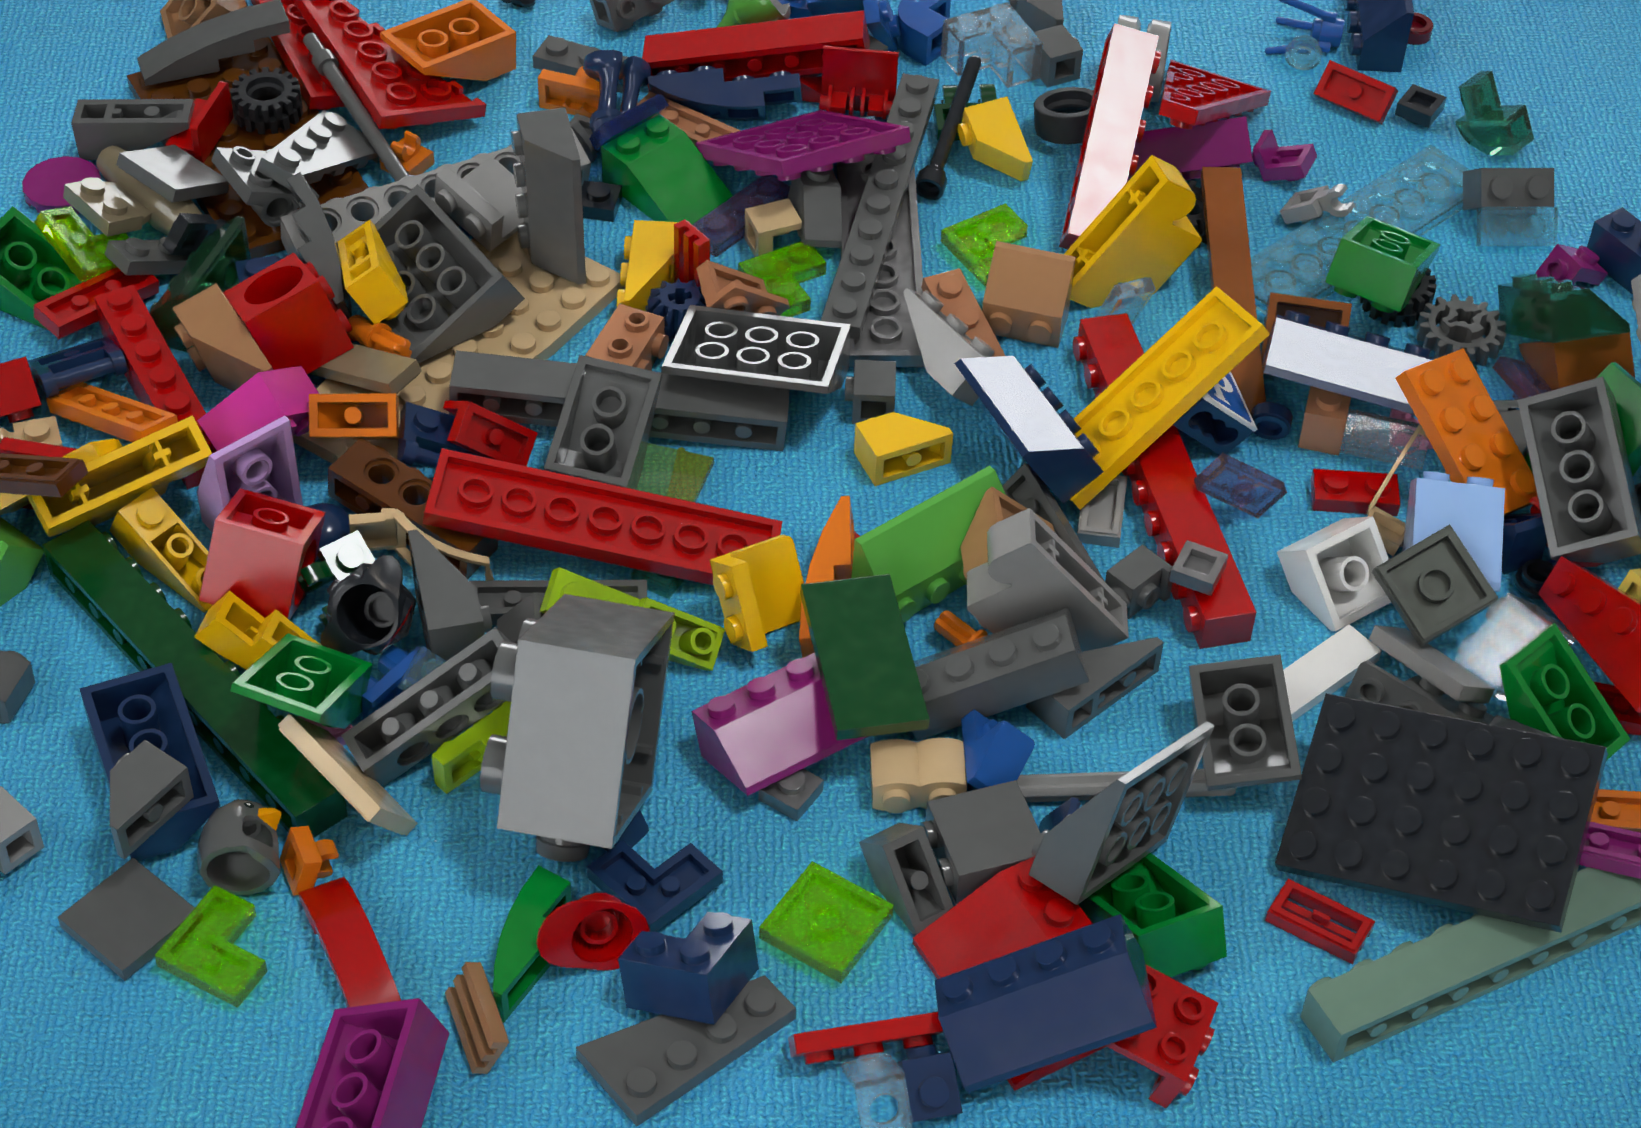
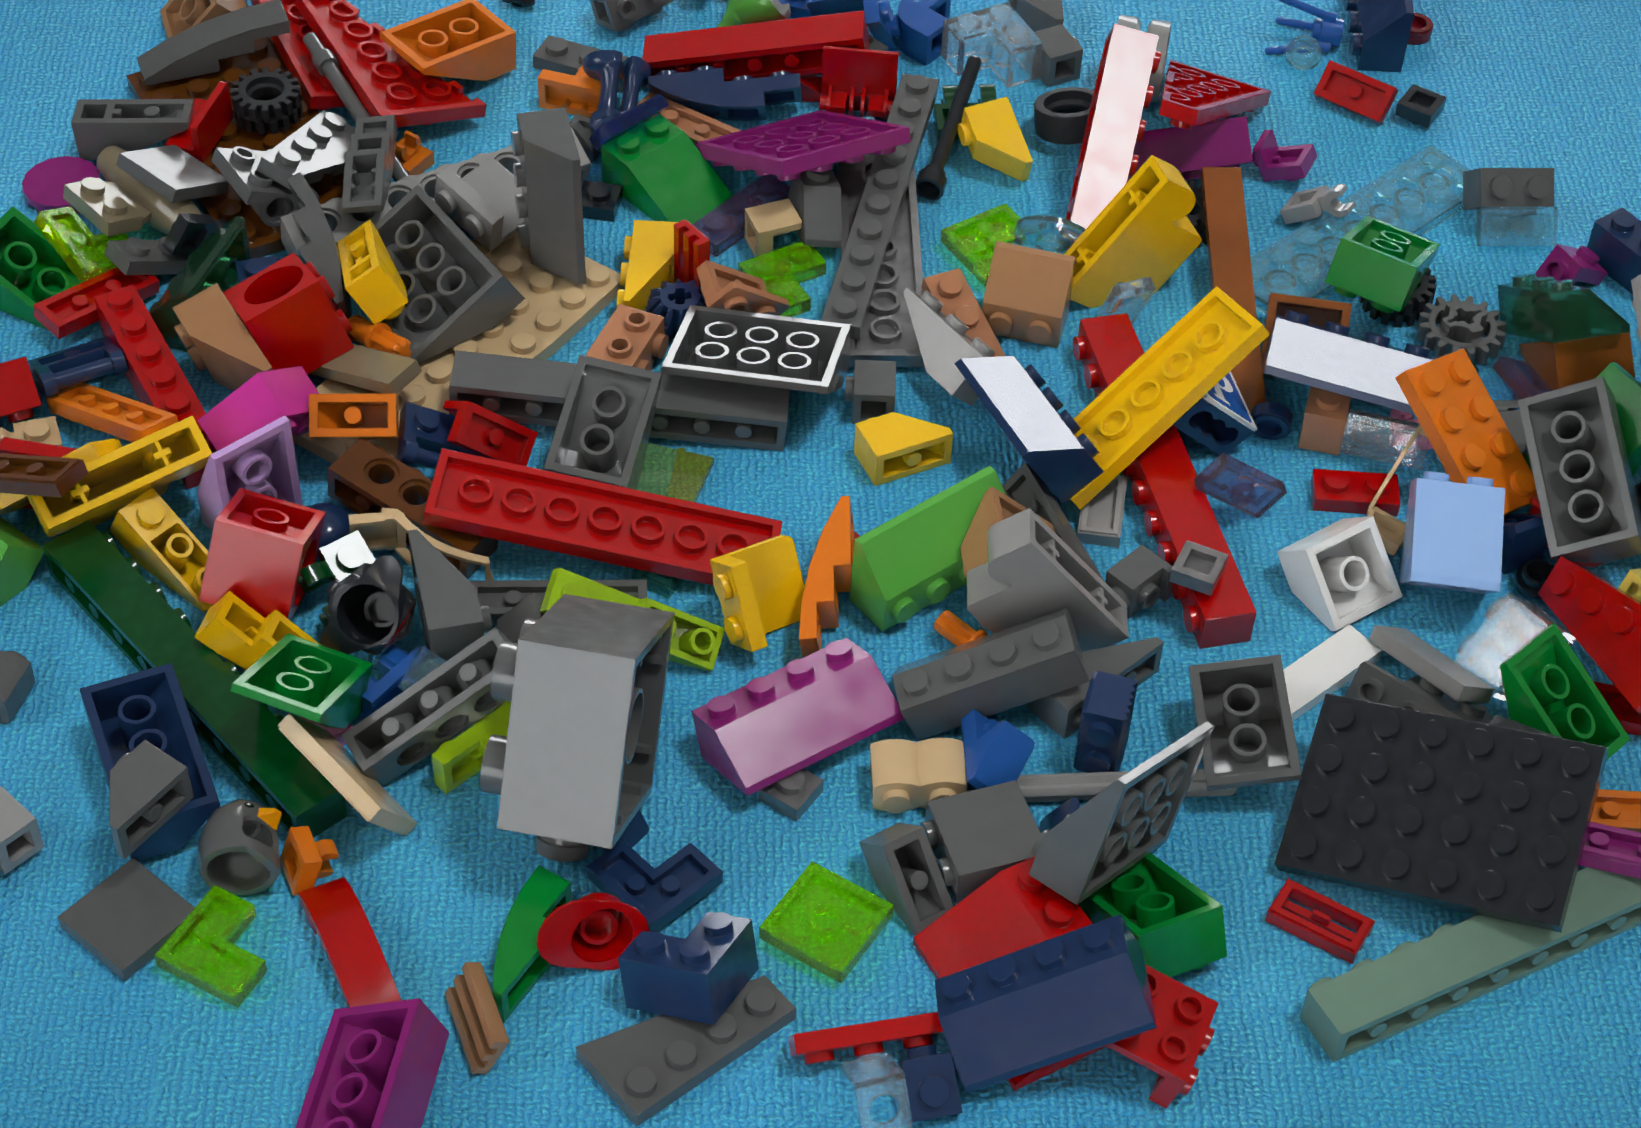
(369, 164): none -> dark grey slope
(864, 657): dark green tile -> none
(1047, 233): none -> clear light blue tile
(1105, 723): none -> dark blue brick
(1435, 585): pearl dark grey tile -> none
(1487, 123): clear green brick -> none

